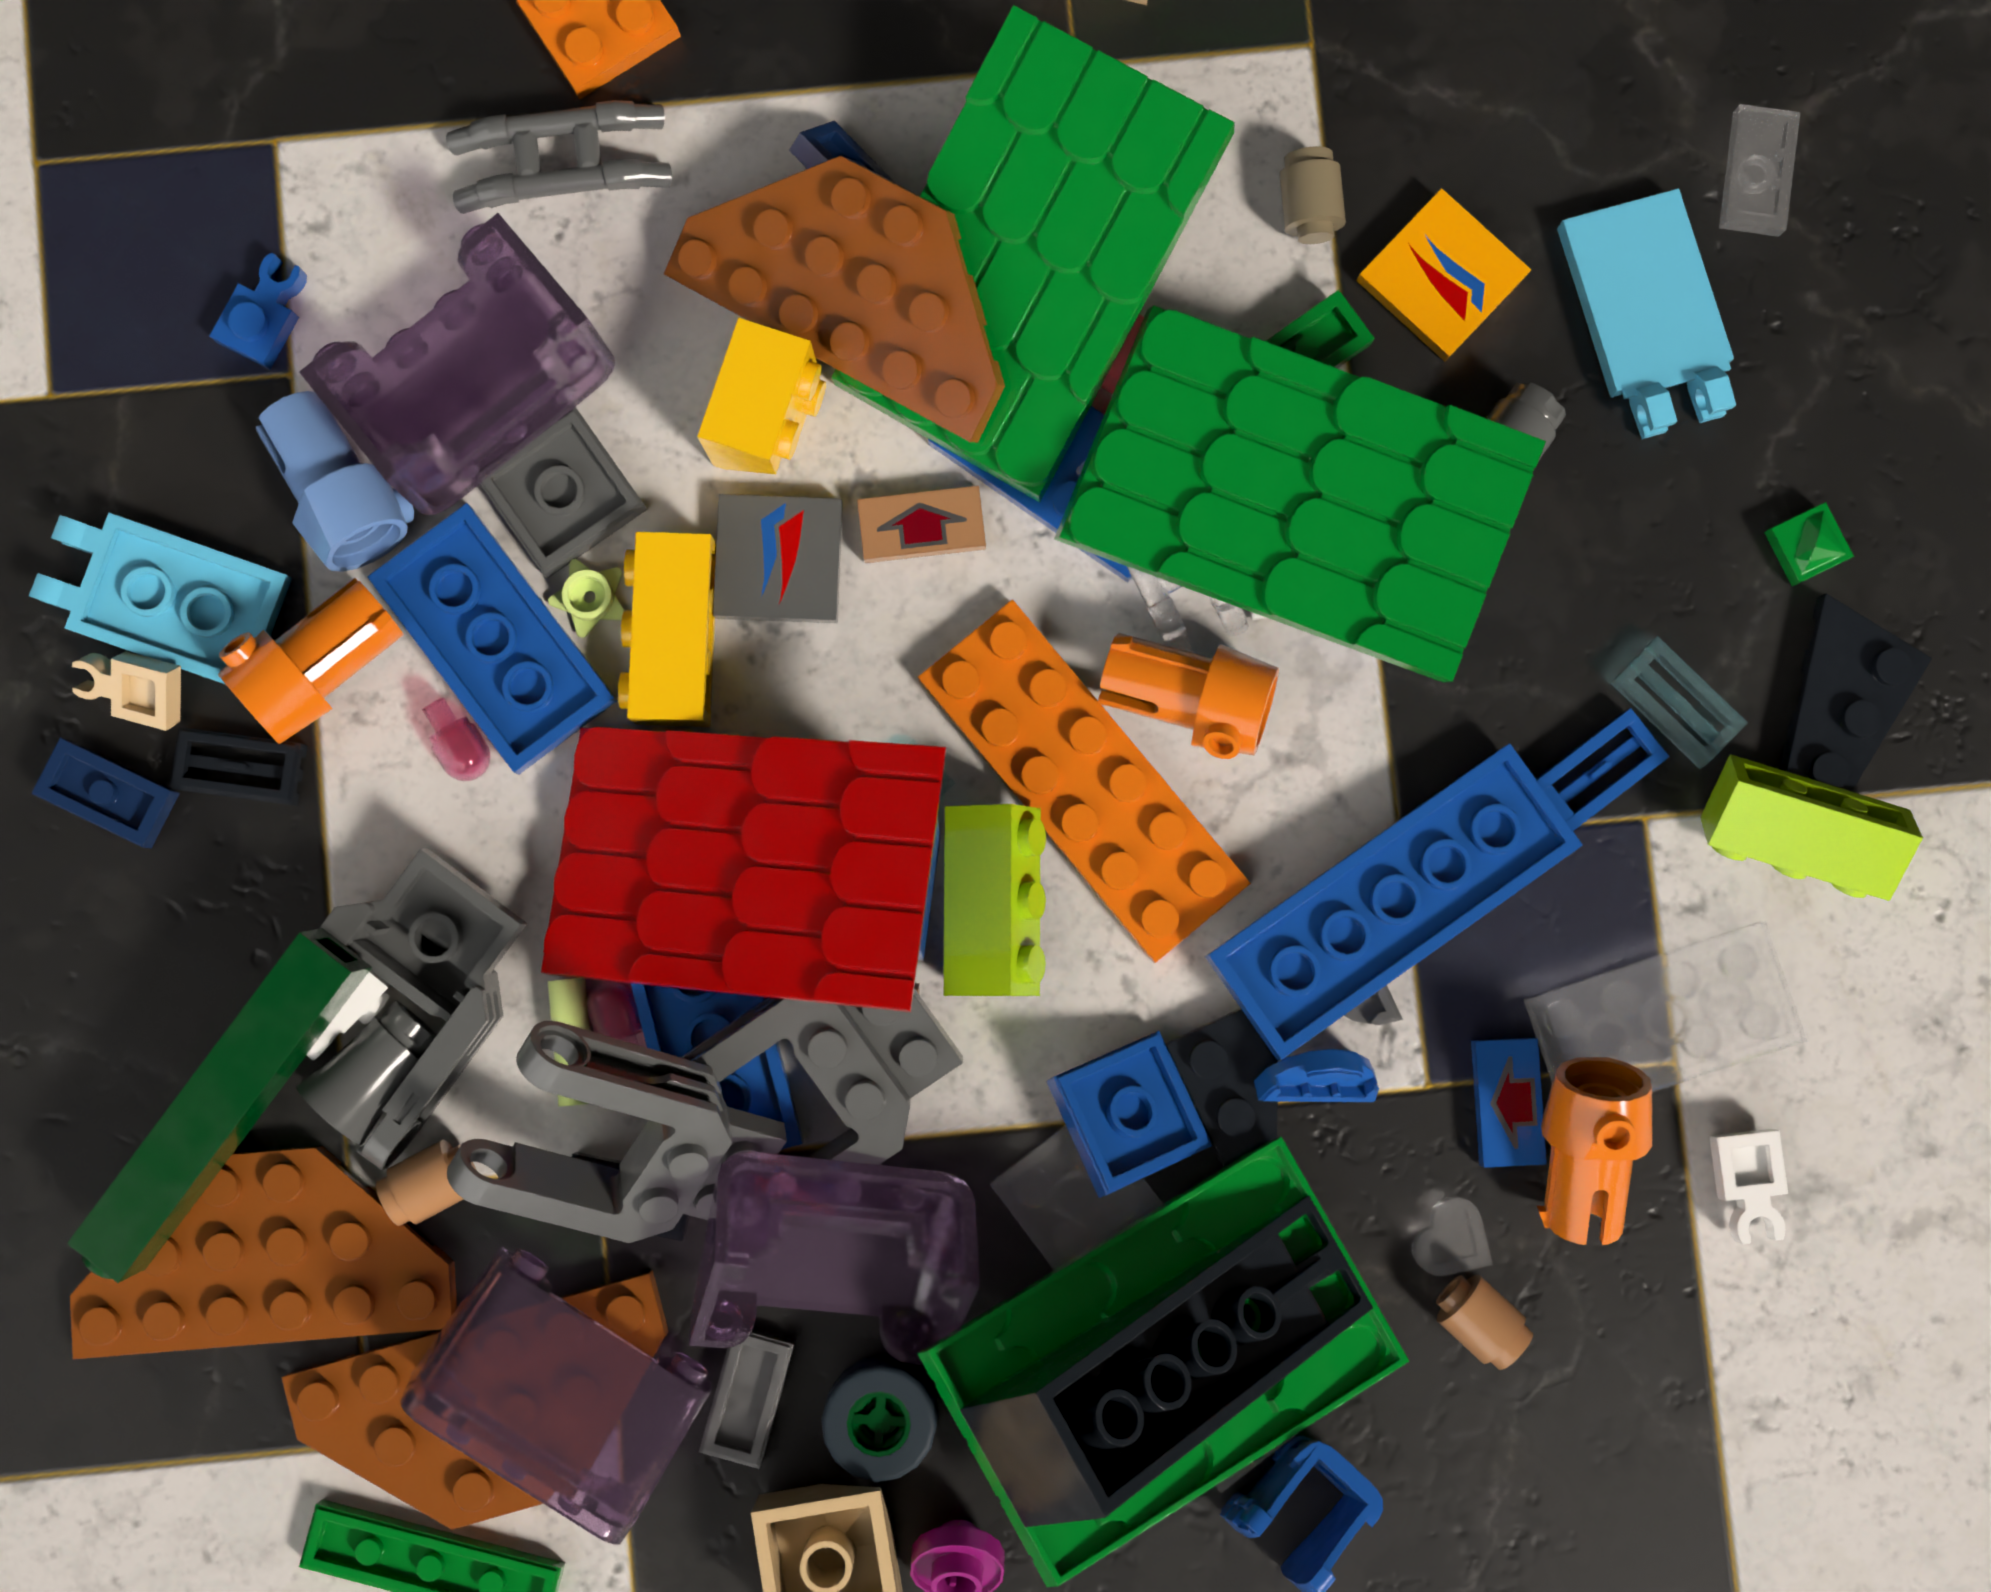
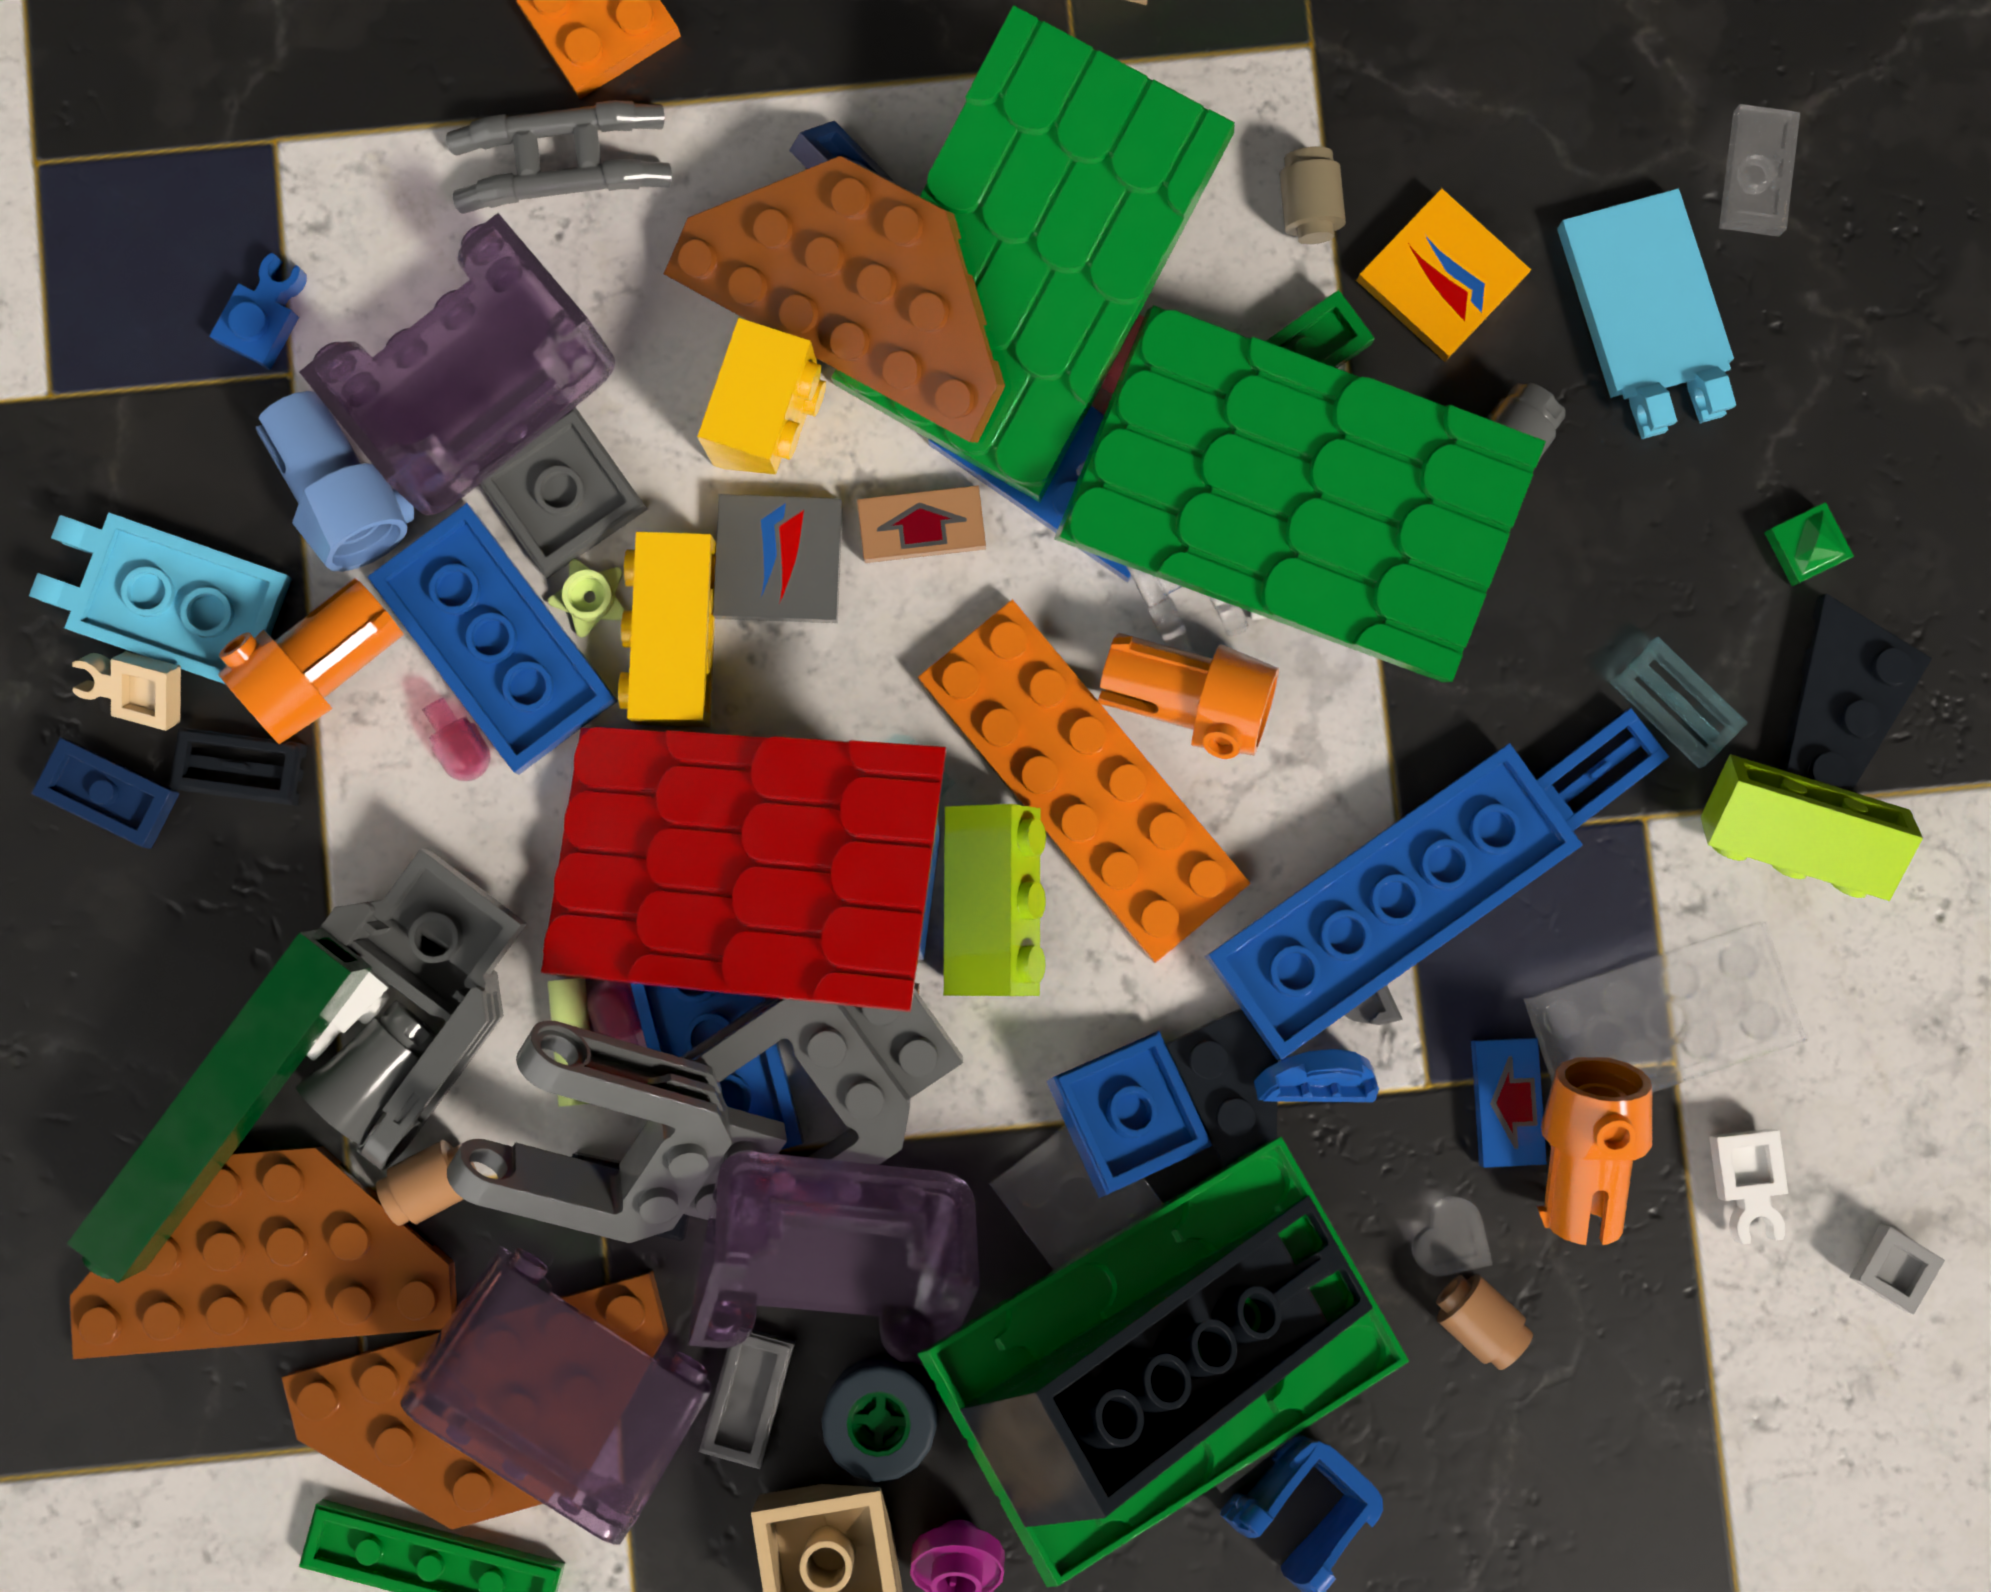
(1897, 1268): none -> light grey plate

